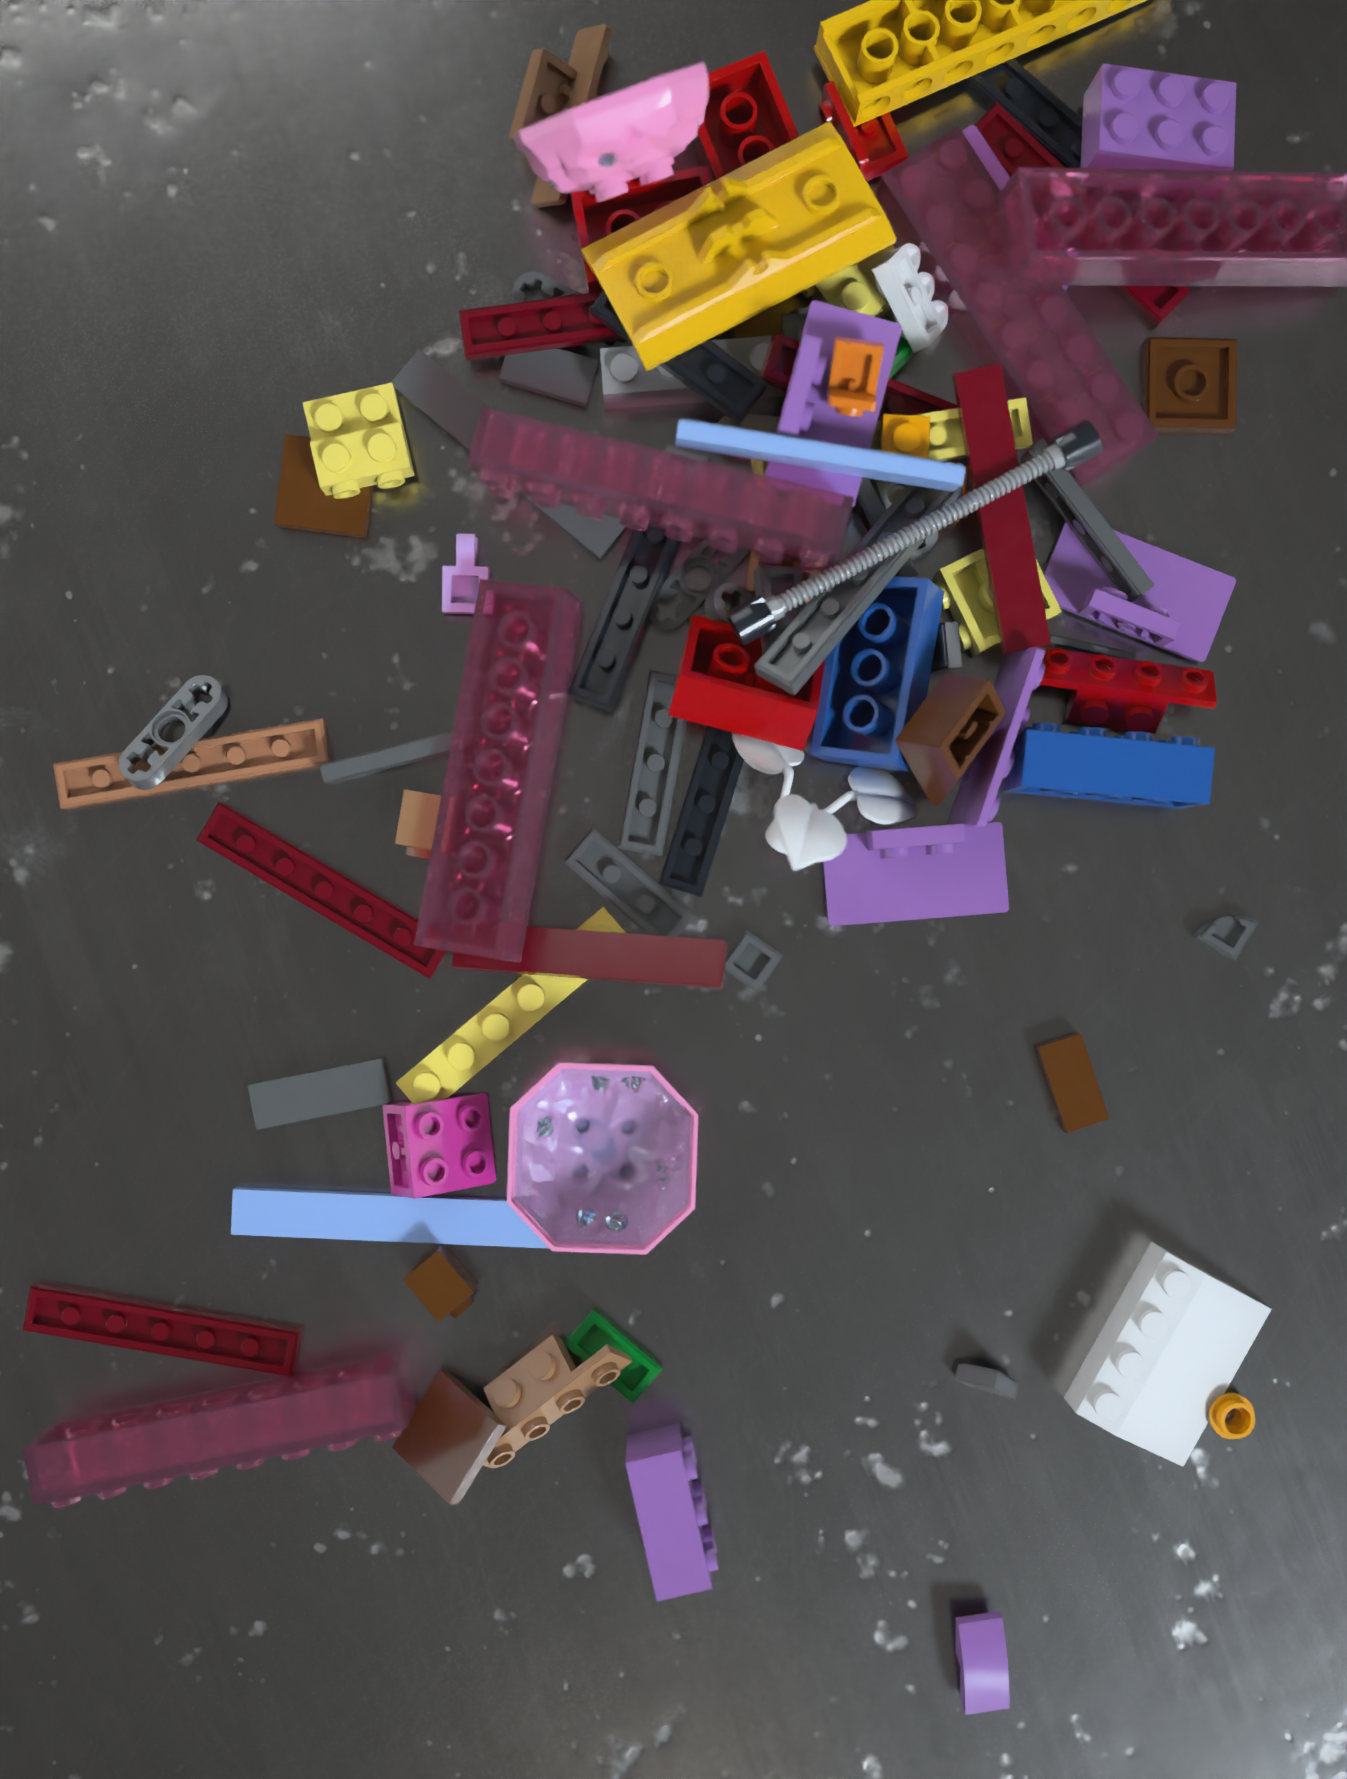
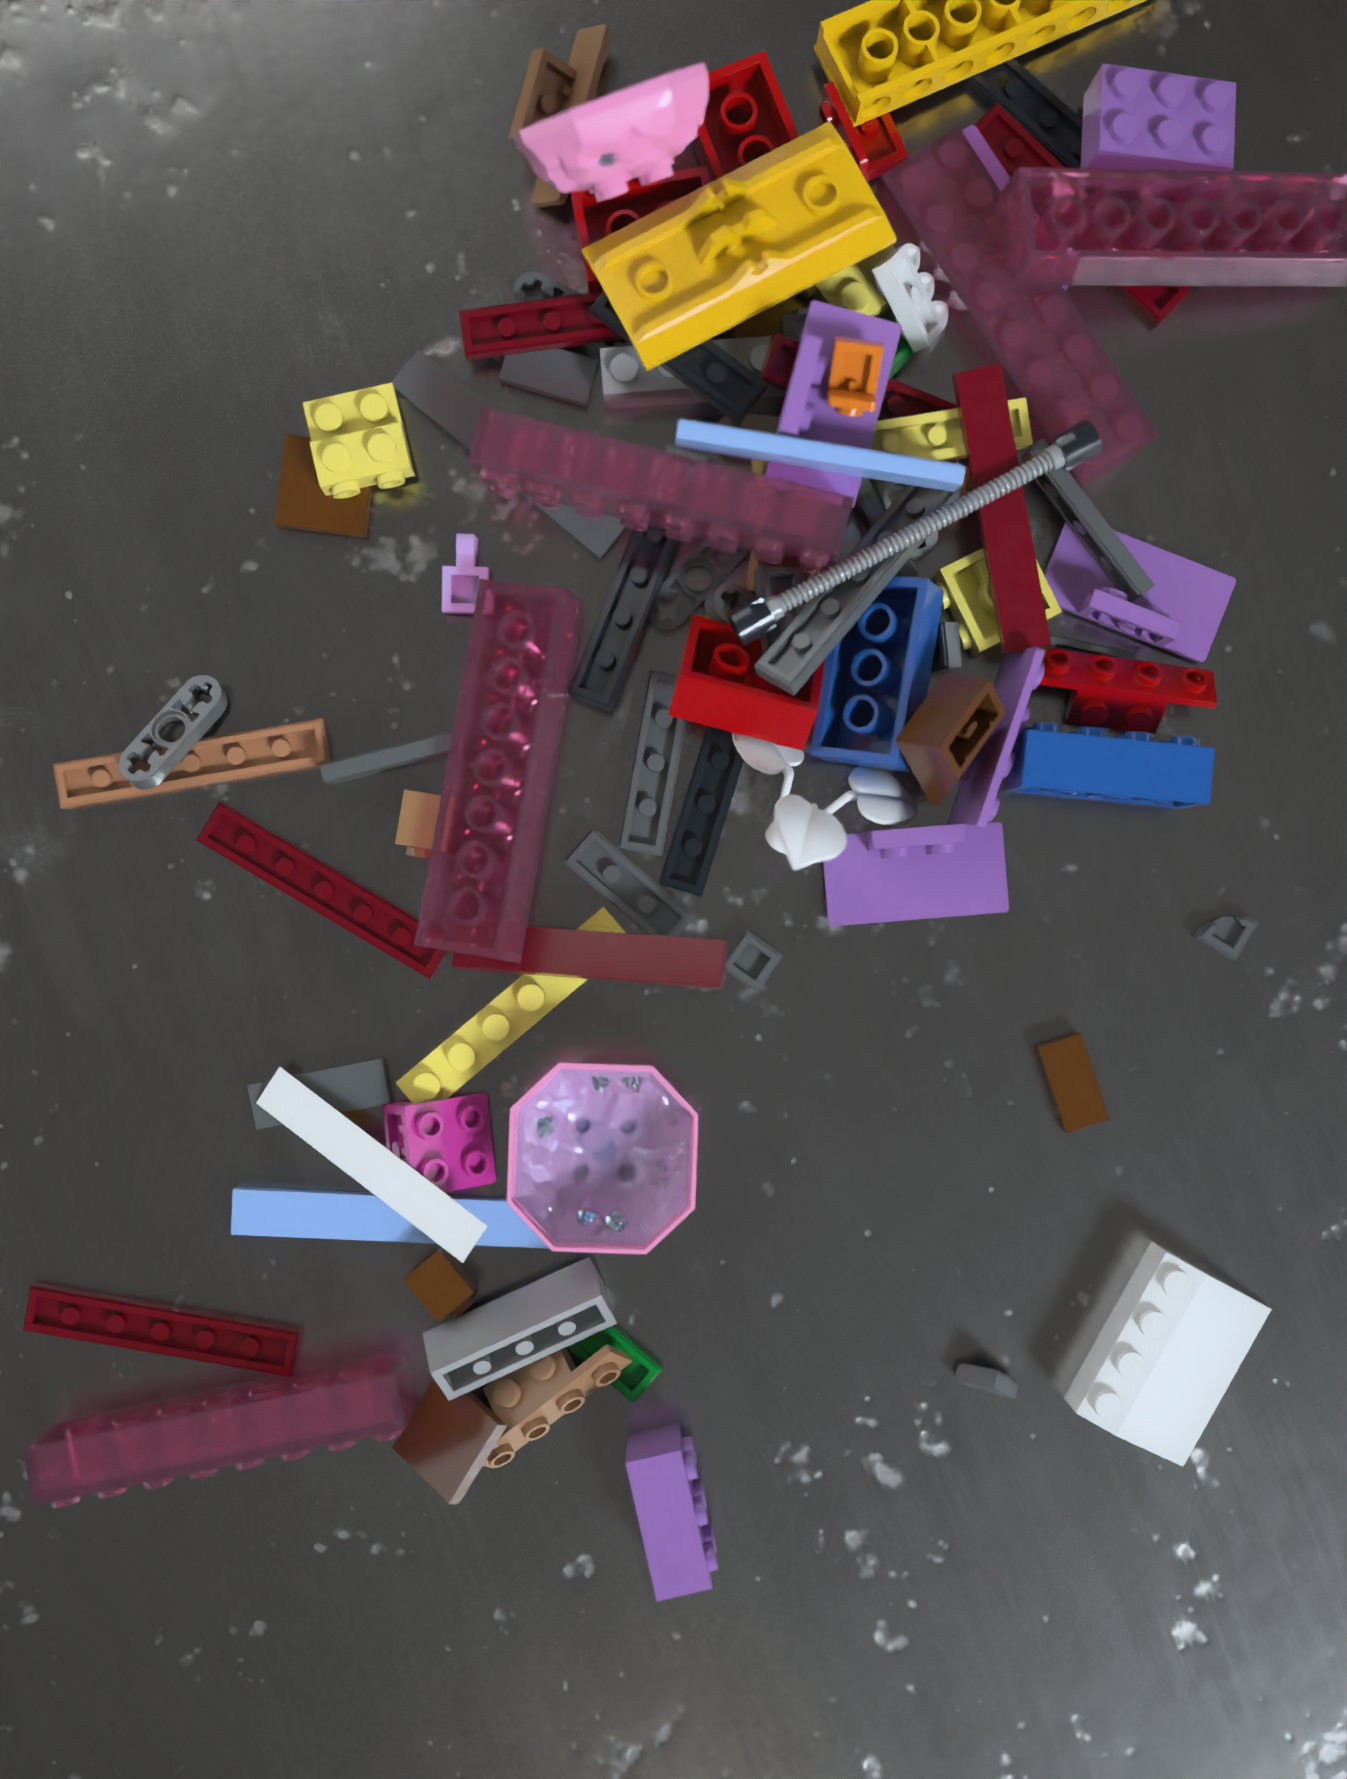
(372, 1164): none -> white sticker
(518, 1328): none -> light grey brick
(905, 435): light orange plate -> none
(983, 1662): medium lavender slope -> none
(1190, 384): reddish brown tile -> none
(1242, 1421): light orange plate -> none

